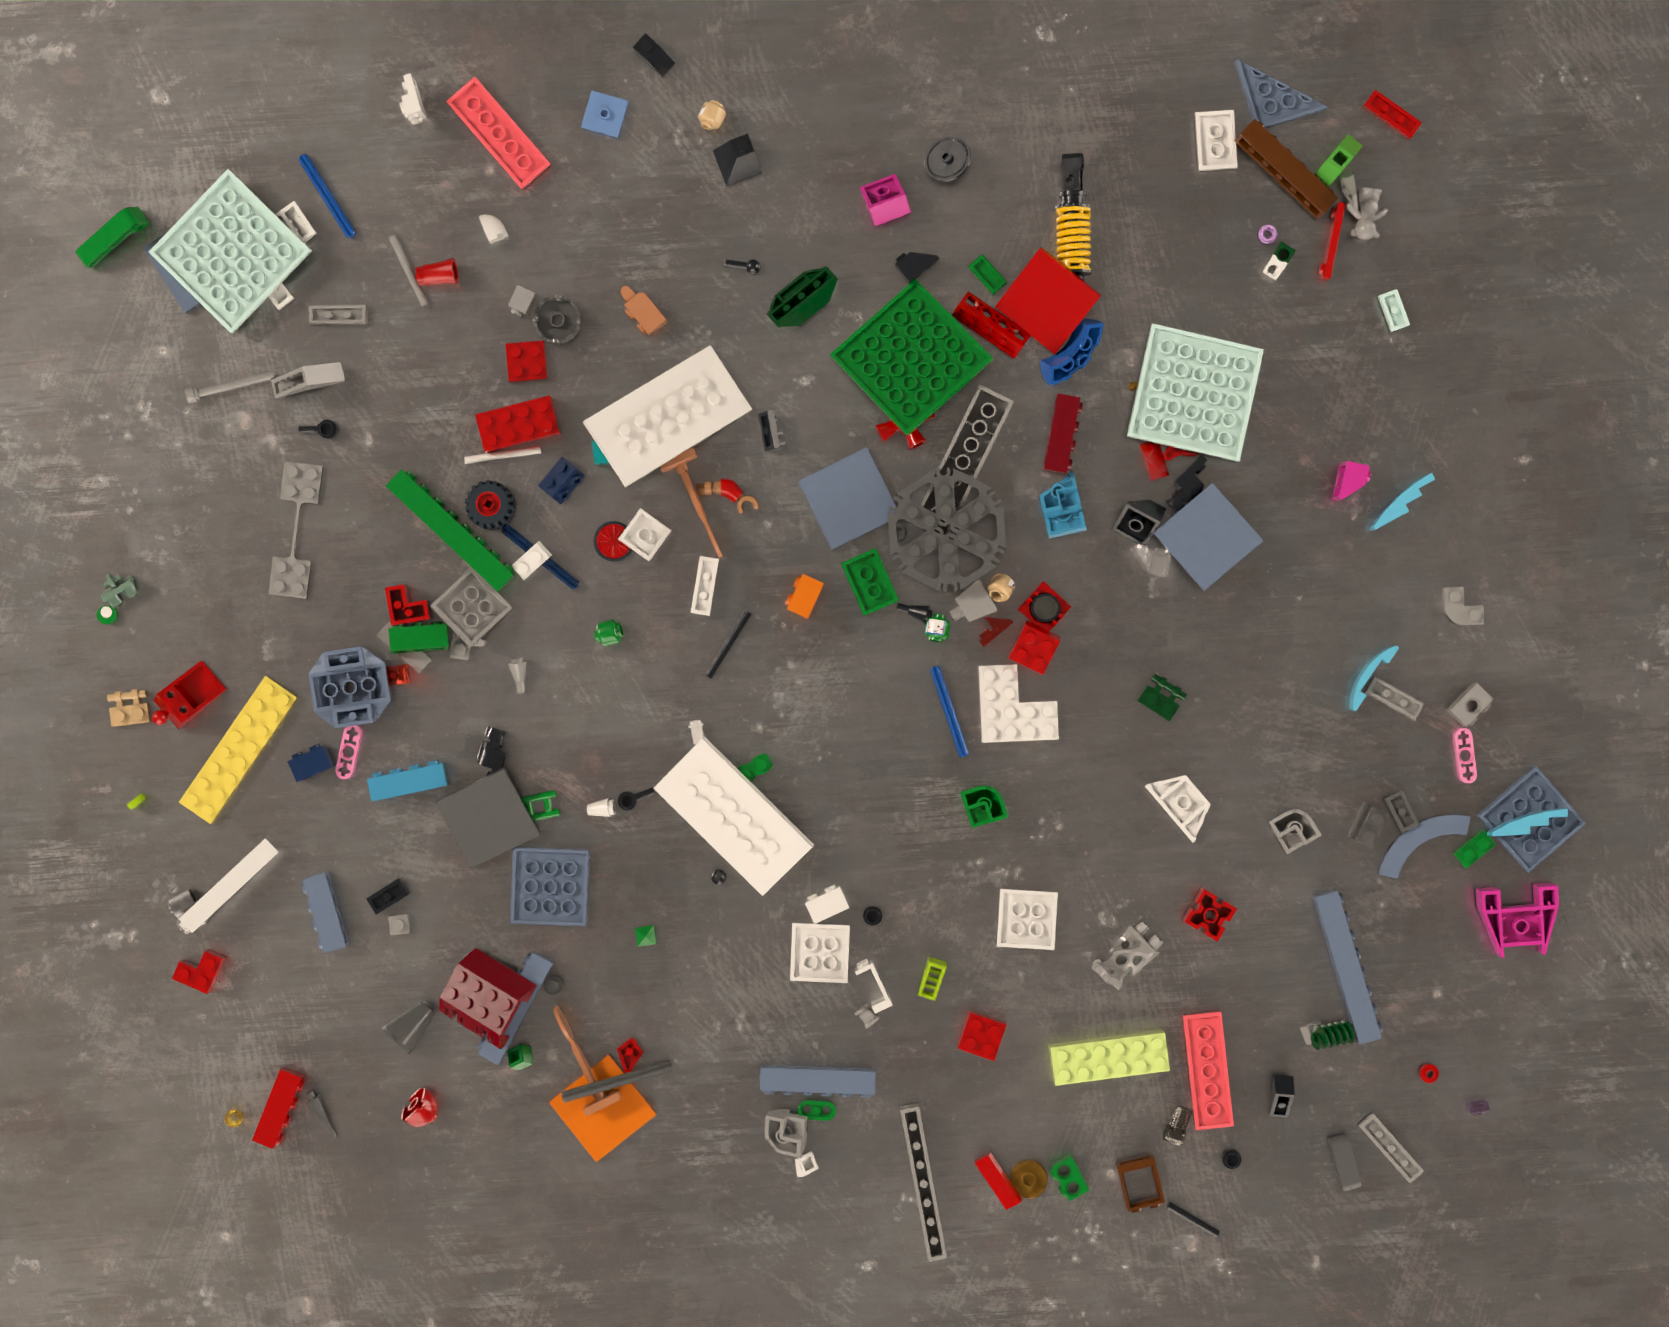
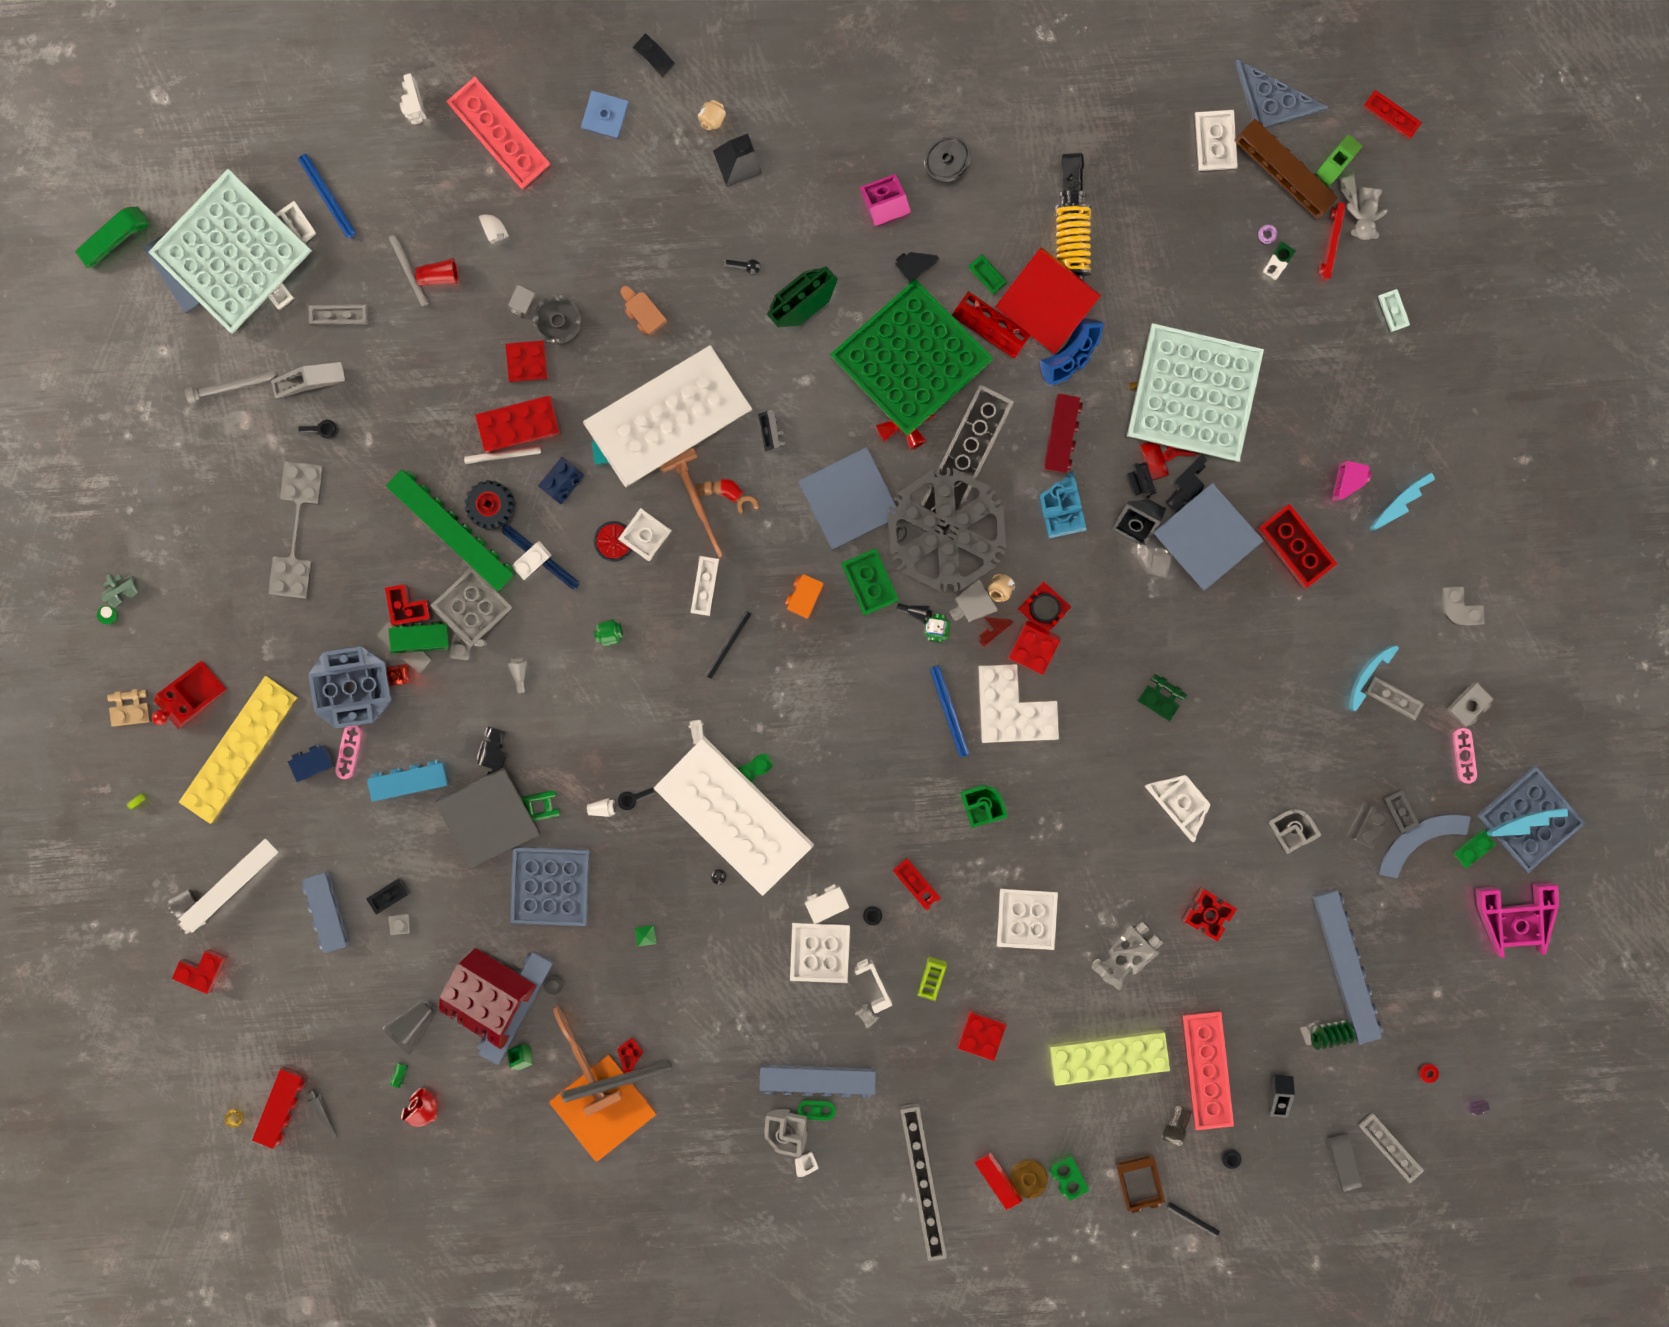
(398, 1075): none -> green pin
(916, 883): none -> red plate
(1141, 480): none -> black piece
(1296, 546): none -> red brick

